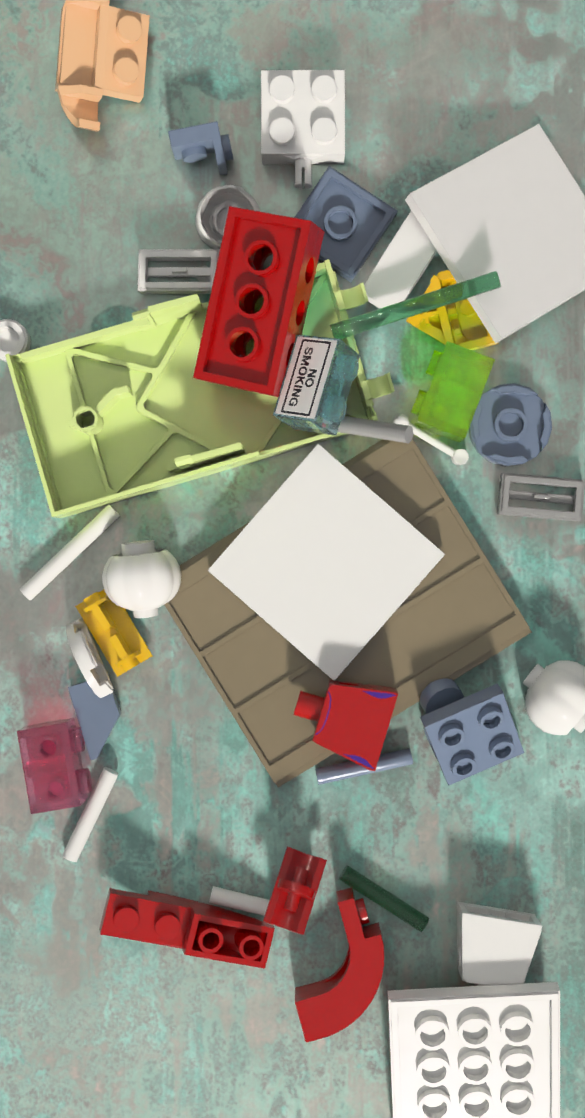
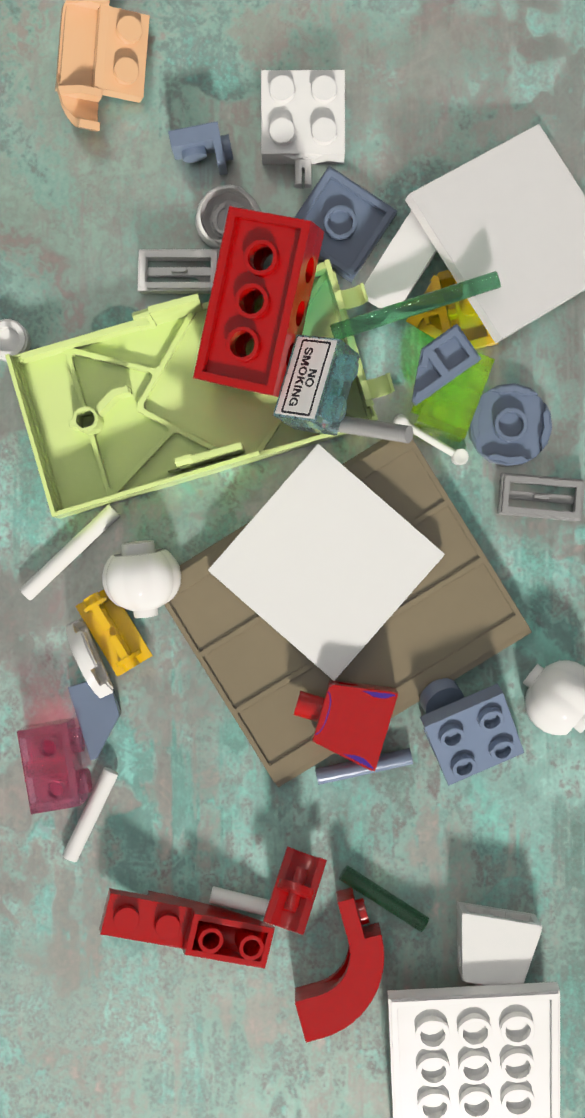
(442, 362): none -> sand blue tile

